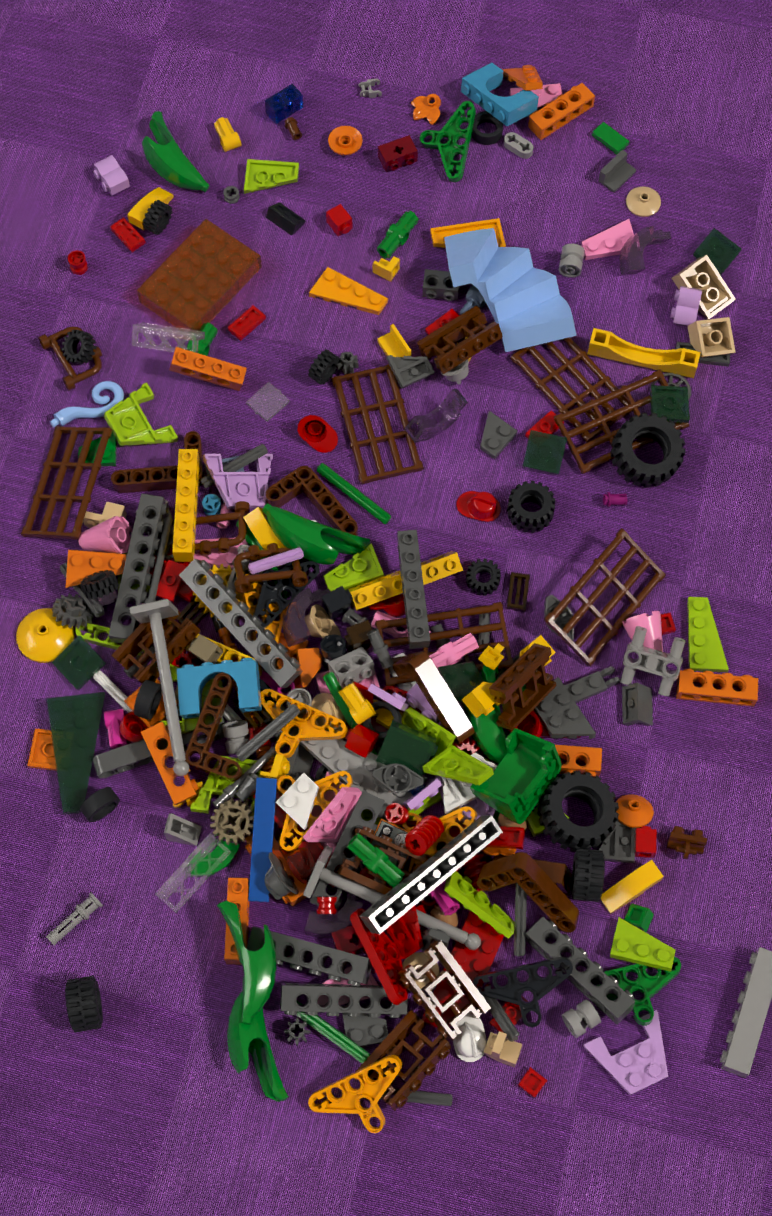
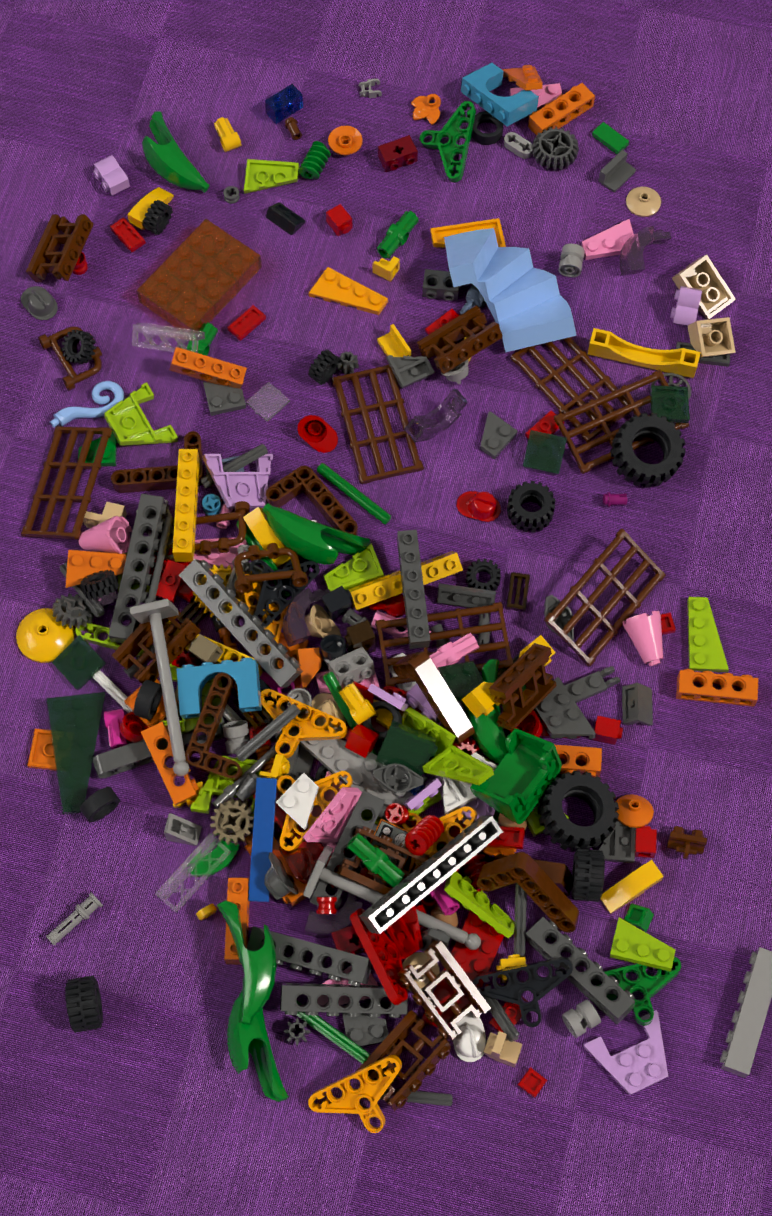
(39, 303): none -> dark grey piece
(59, 232): none -> reddish brown fence
(206, 912): none -> yellow tile
(223, 398): none -> dark grey wing
(275, 560): lavender axle -> none
(314, 161): none -> green piece
(380, 648): dark grey pin -> none
(464, 596): none -> dark grey tile
(492, 657): yellow plate -> none
(512, 961): none -> yellow bracket
(548, 141): none -> dark grey gear
(607, 730): none -> red brick
(652, 661): light grey piece -> none
(719, 250): clear green plate -> none

